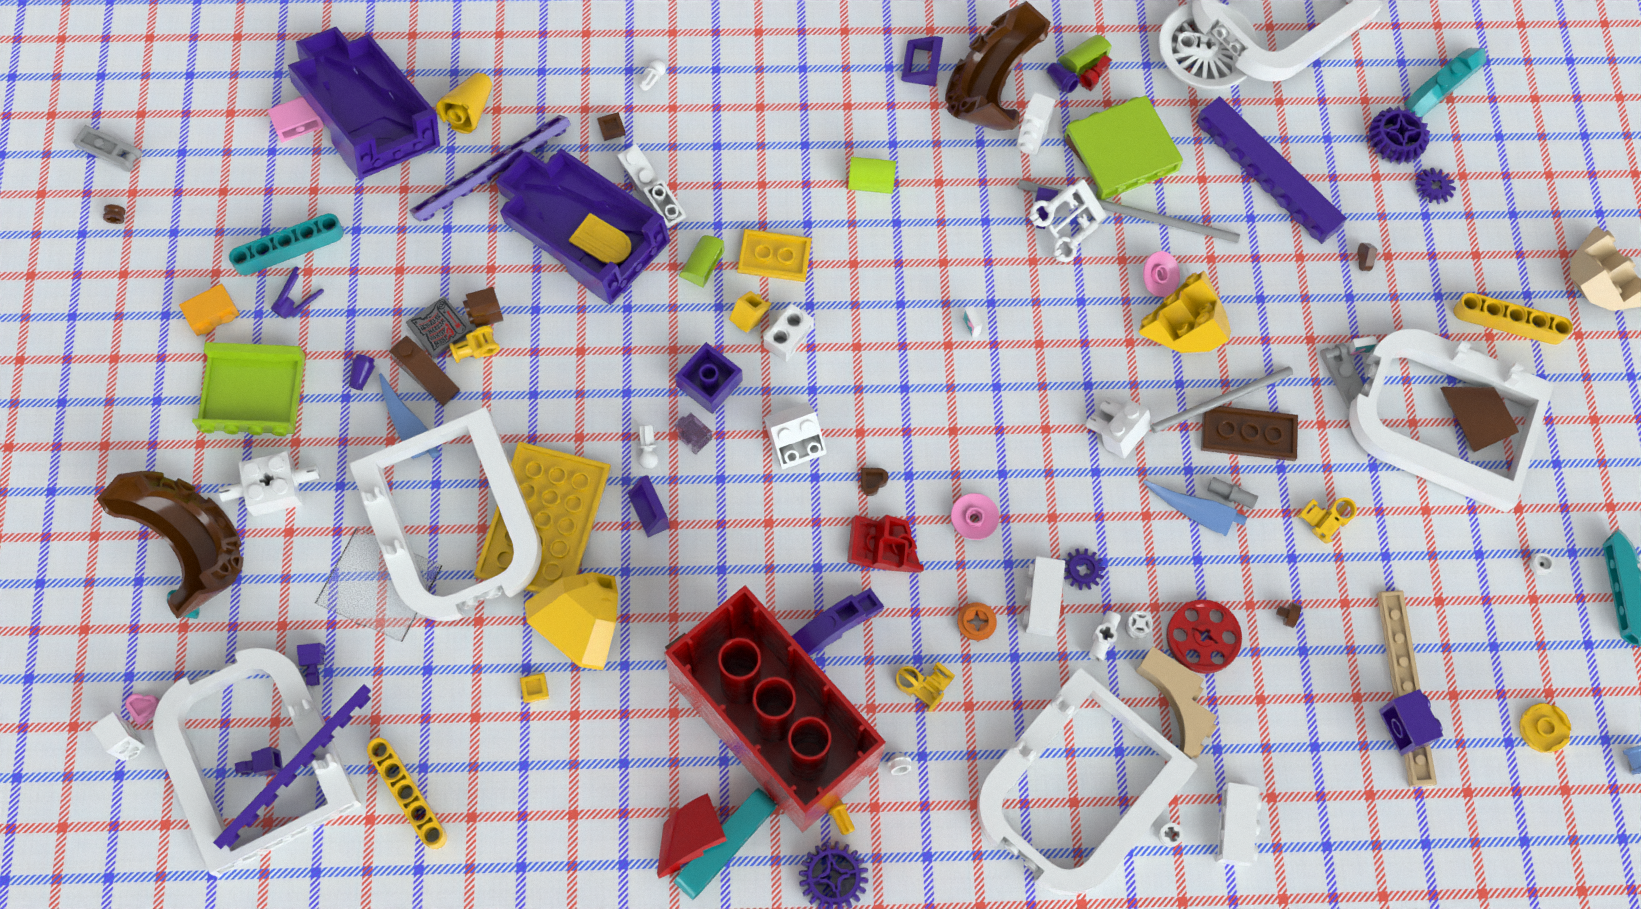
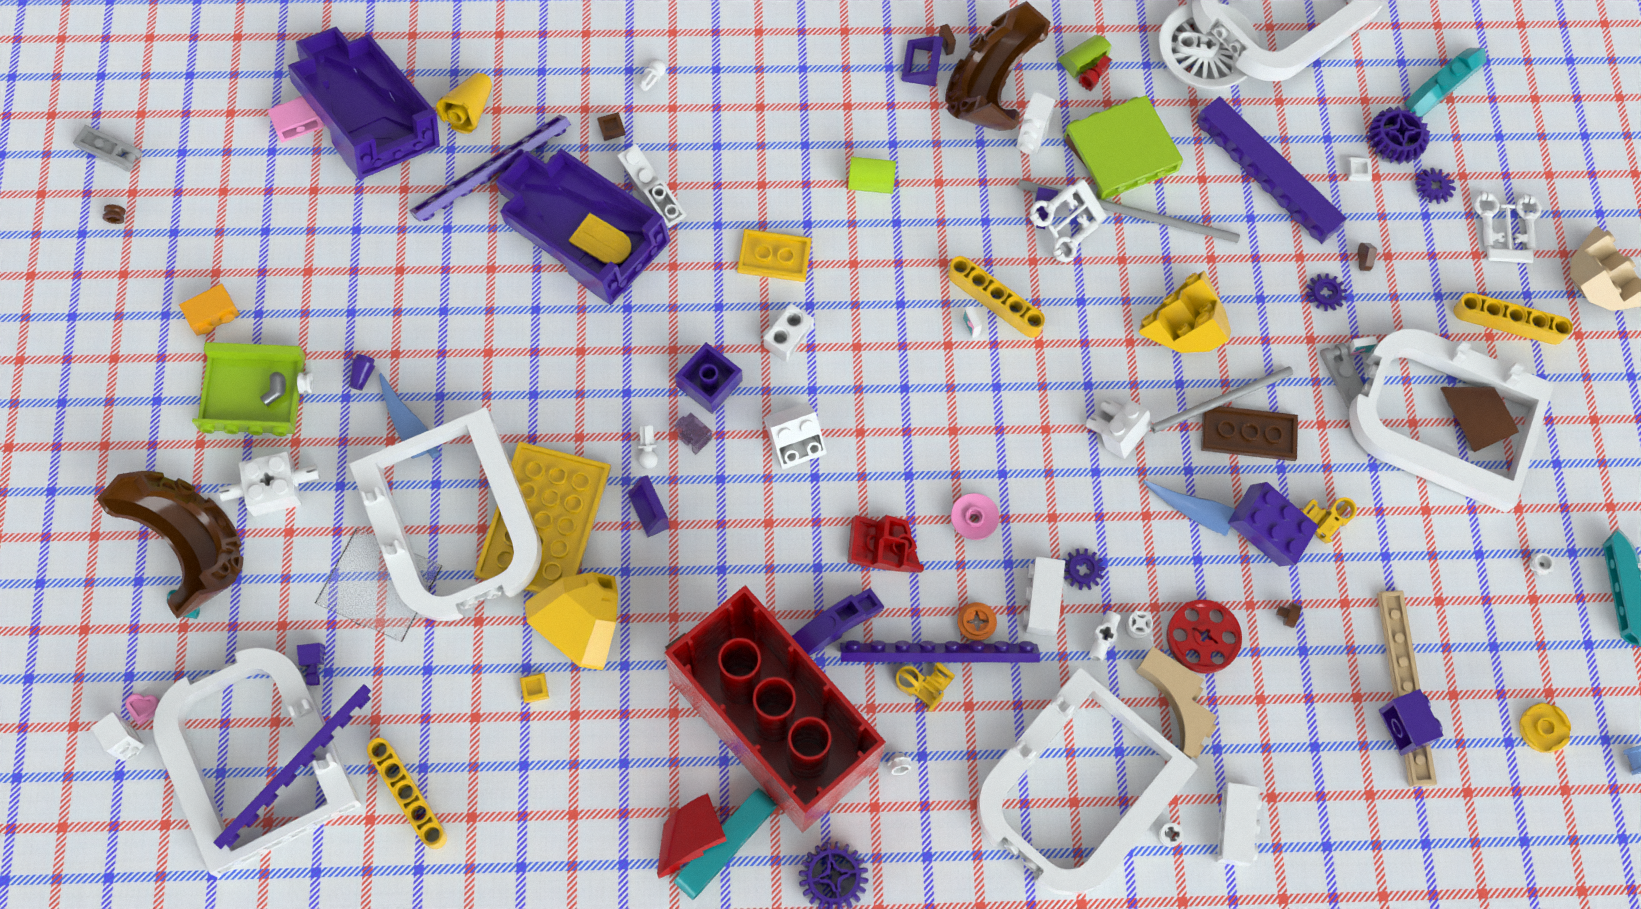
(263, 762): dark purple piece -> none
(274, 244): teal beam -> none
(277, 388): none -> flat silver arm
(284, 305): dark purple plant -> none
(305, 382): none -> white bush
(423, 370): reddish brown slope -> none
(438, 327): flat silver tile -> none
(476, 344): yellow connector -> none
(483, 307): reddish brown brick -> none
(703, 260): lime brick -> none
(749, 311): yellow brick -> none
(842, 818): yellow axle -> none
(872, 480): reddish brown tile -> none
(939, 652): none -> dark purple plate
(948, 39): none -> reddish brown tile
(999, 306): none -> yellow beam
(1064, 78): dark purple cone -> none
(1161, 274): bright pink dish -> none
(1232, 493): light grey pin -> none
(1273, 524): none -> dark purple brick
(1331, 285): none -> dark purple gear
(1359, 169): none -> white tile
(1489, 236): none -> white piece

